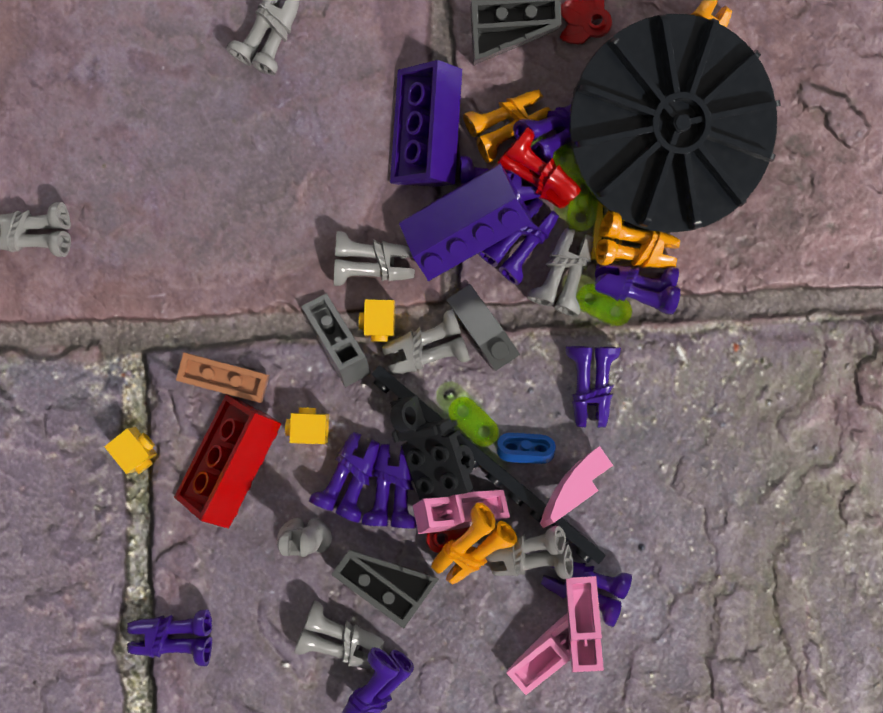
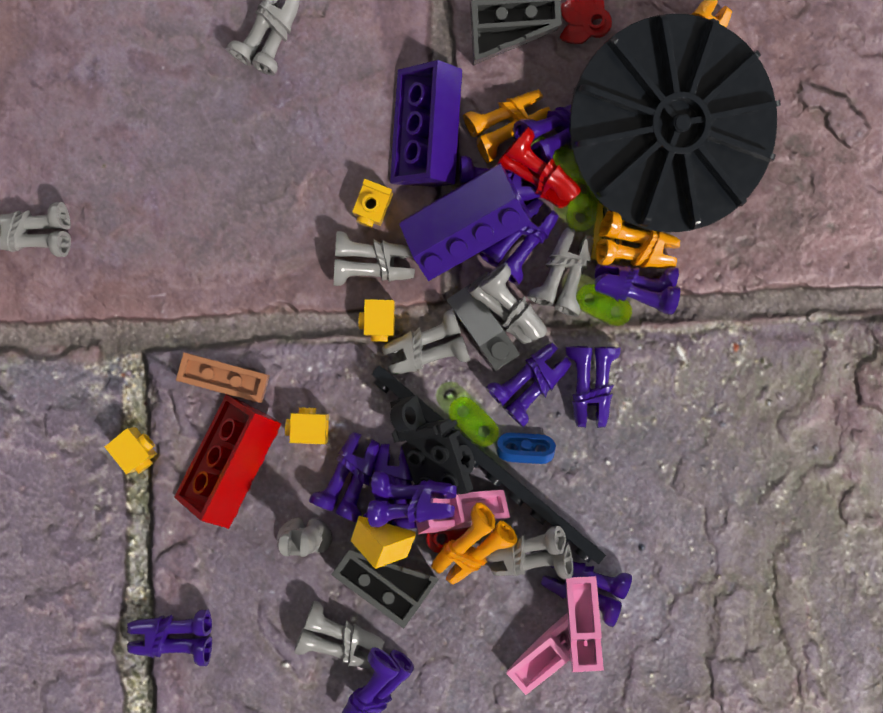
(336, 340): dark grey slope -> none
(381, 195): none -> yellow brick
(382, 544): none -> yellow slope
(418, 510): none -> dark purple piece
(517, 315): none -> light grey piece
(544, 380): none -> dark purple piece
(575, 486): bright pink slope -> none

